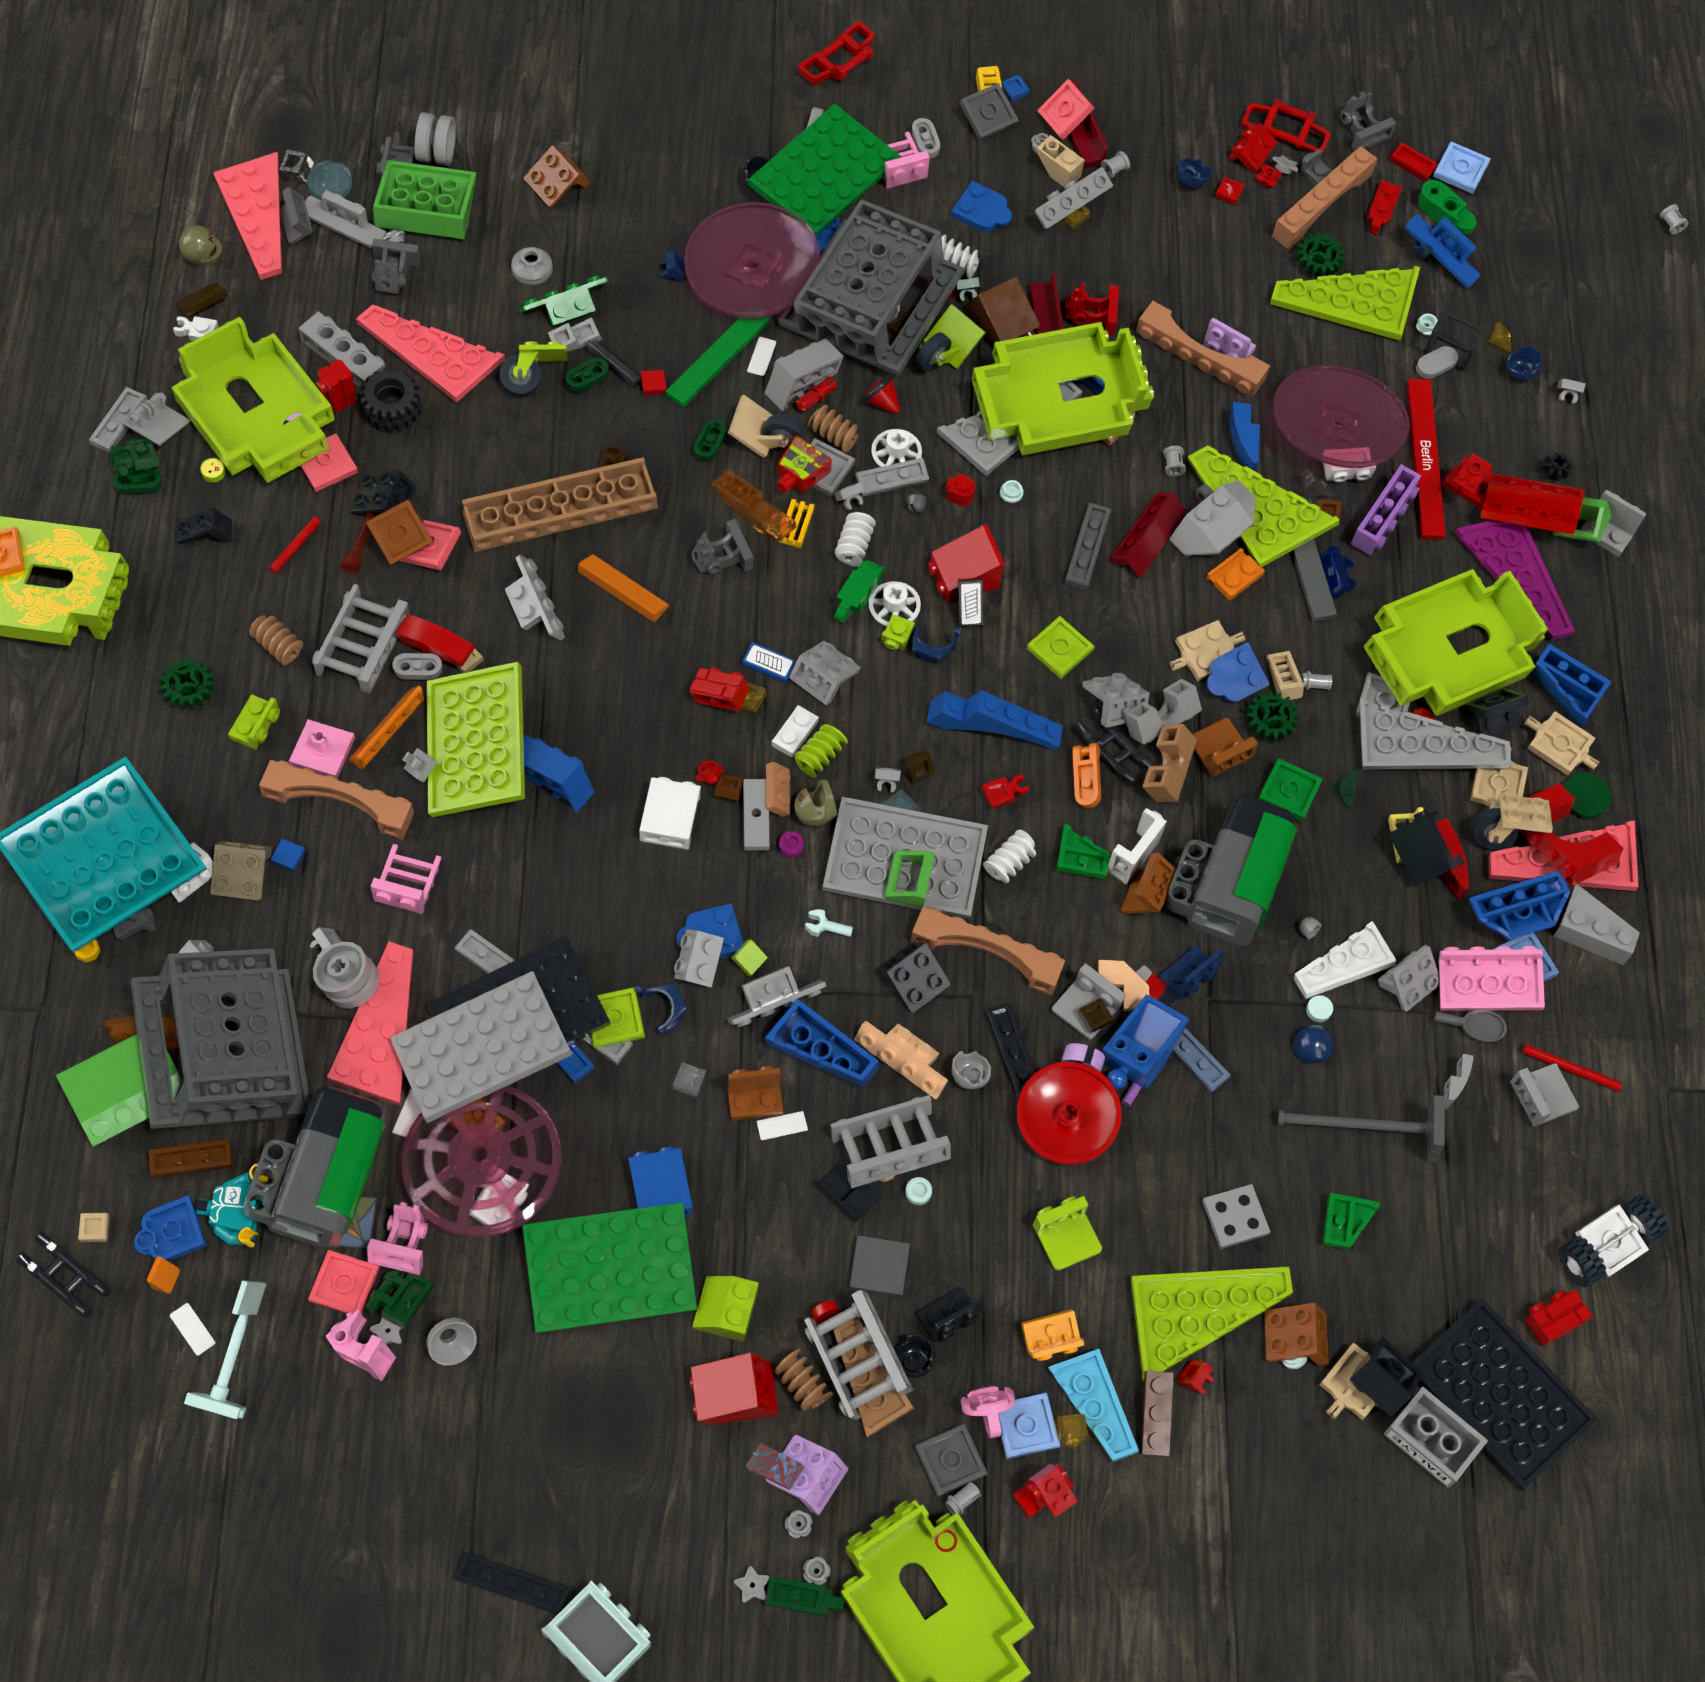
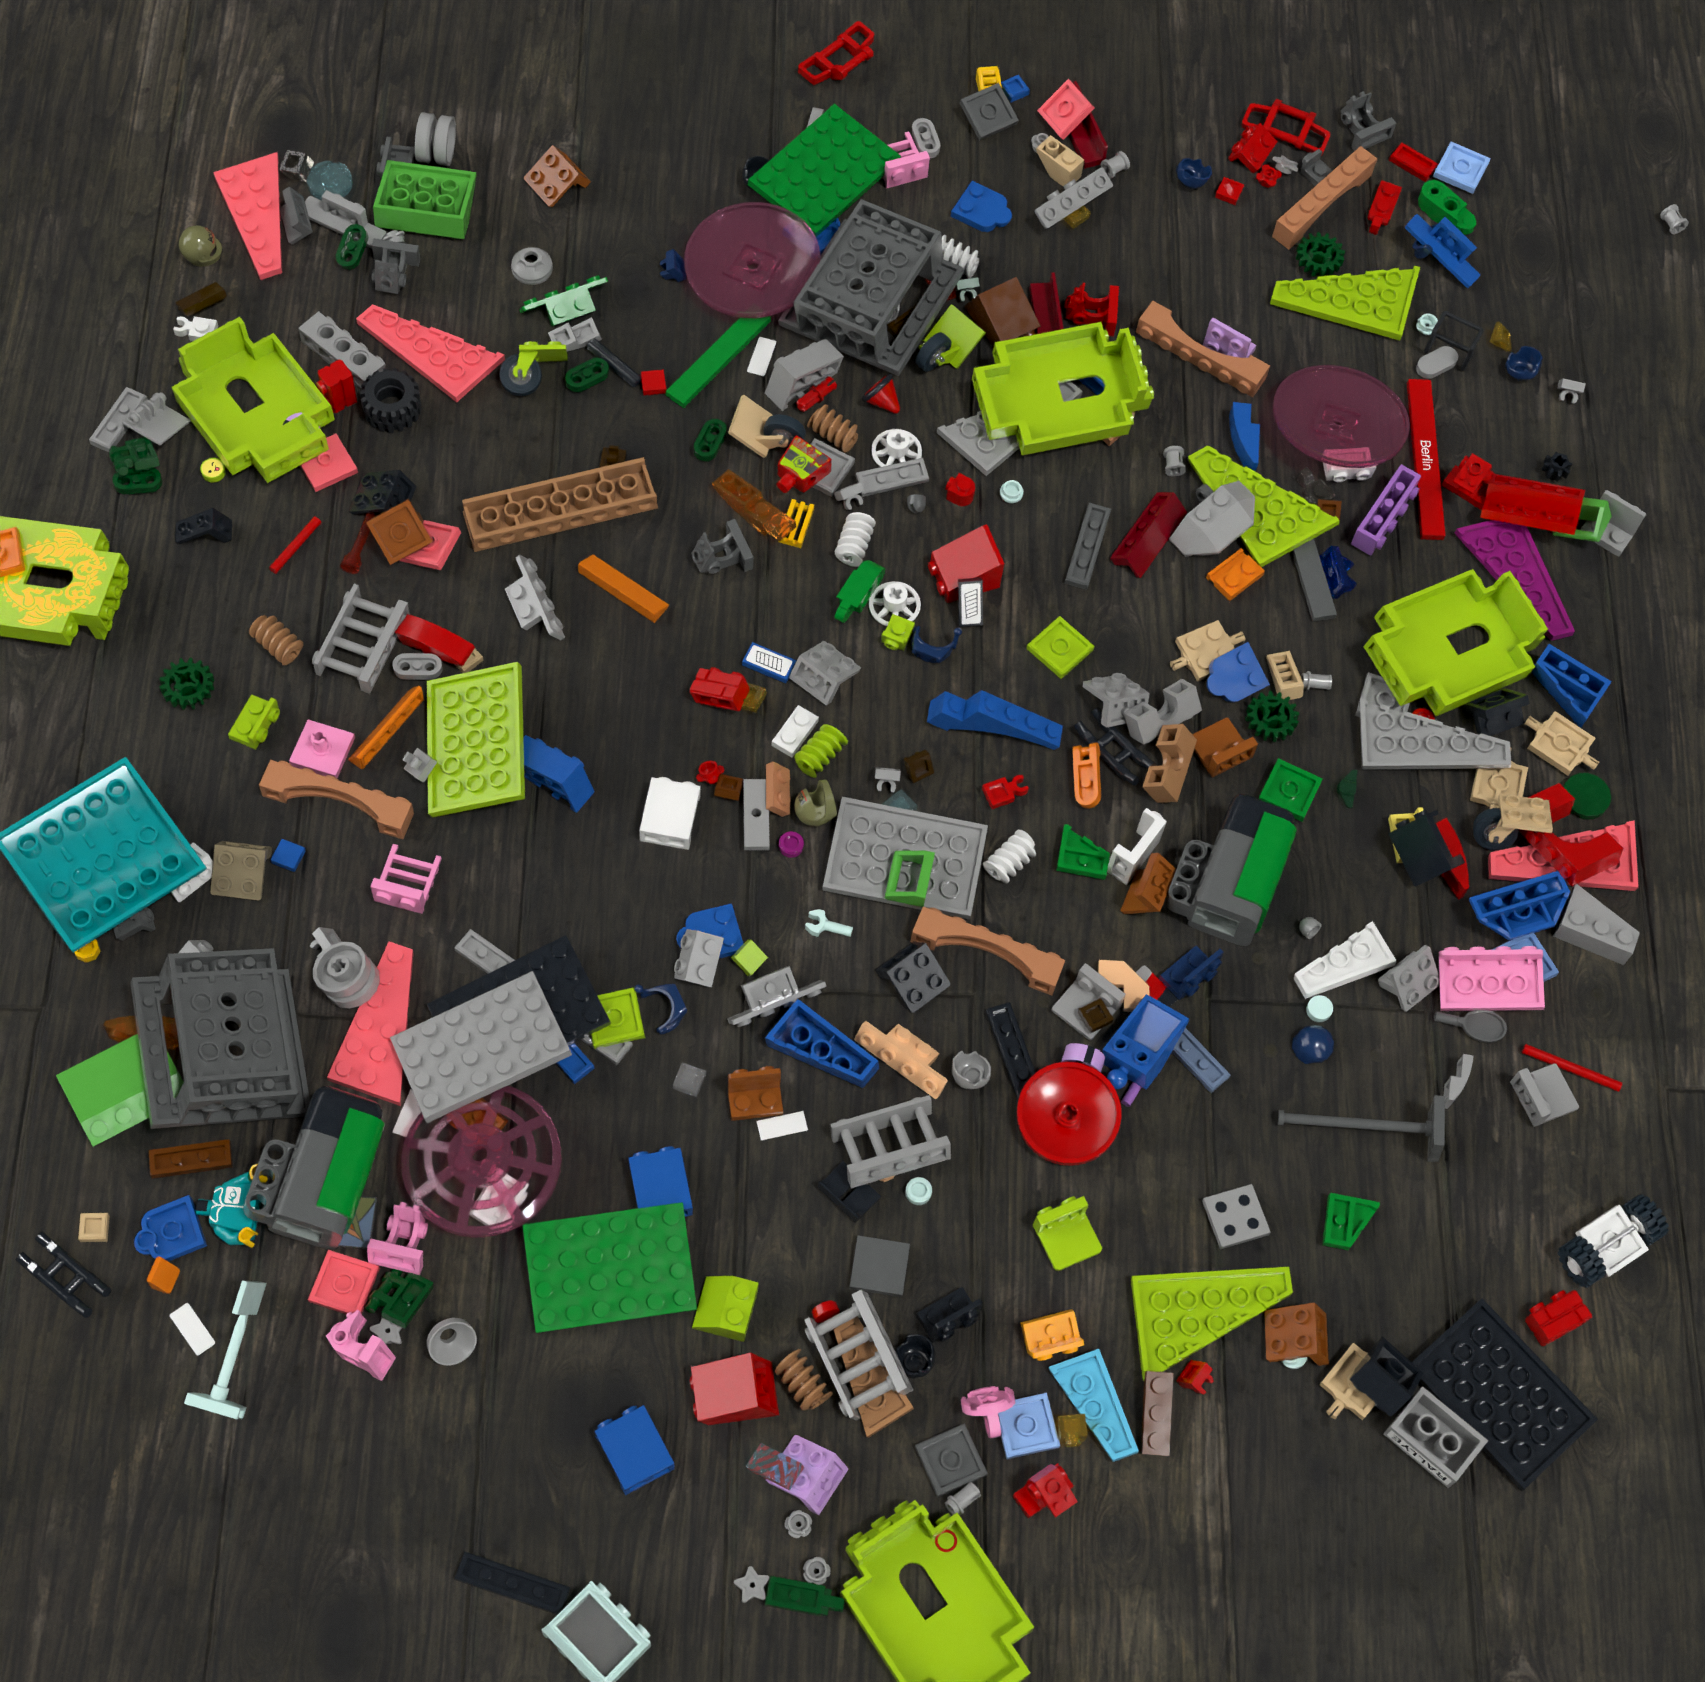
(349, 247): none -> dark green plate
(634, 1448): none -> blue panel

